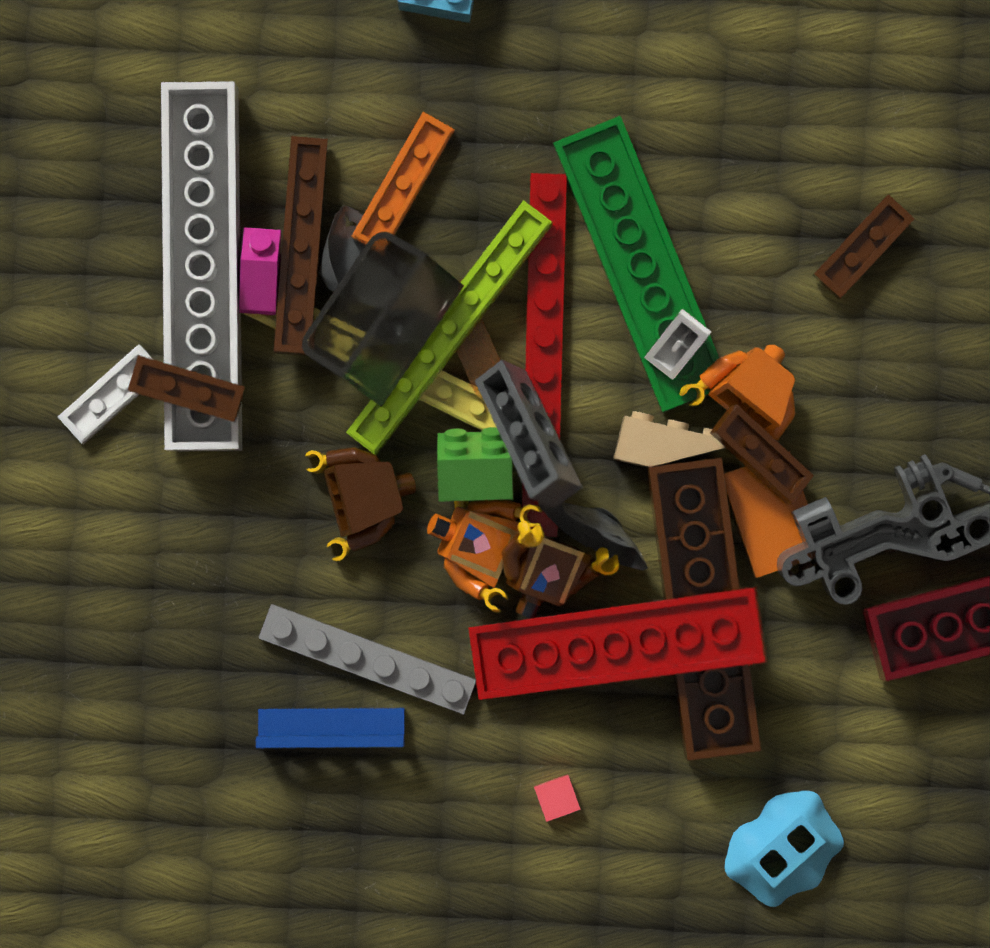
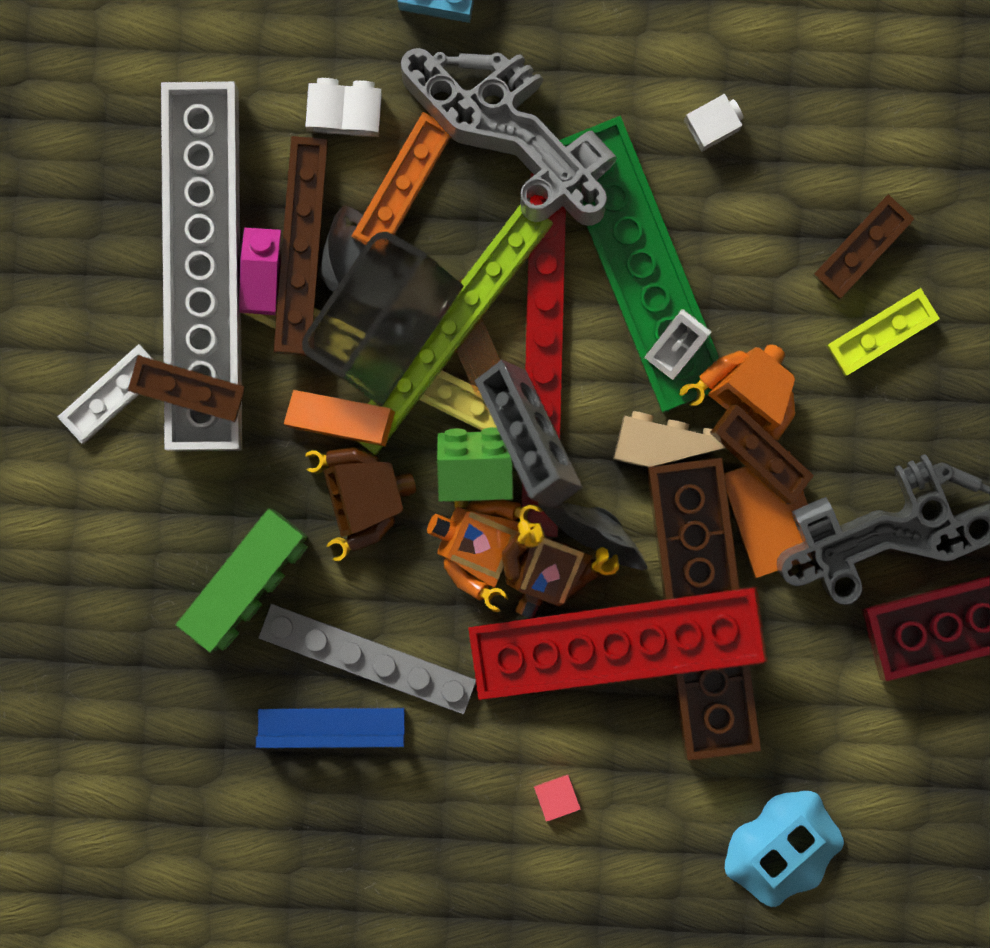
(242, 581): none -> bright green brick
(339, 418): none -> orange tile
(343, 108): none -> white brick
(500, 127): none -> light grey beam
(714, 121): none -> white brick
(882, 332): none -> neon yellow plate

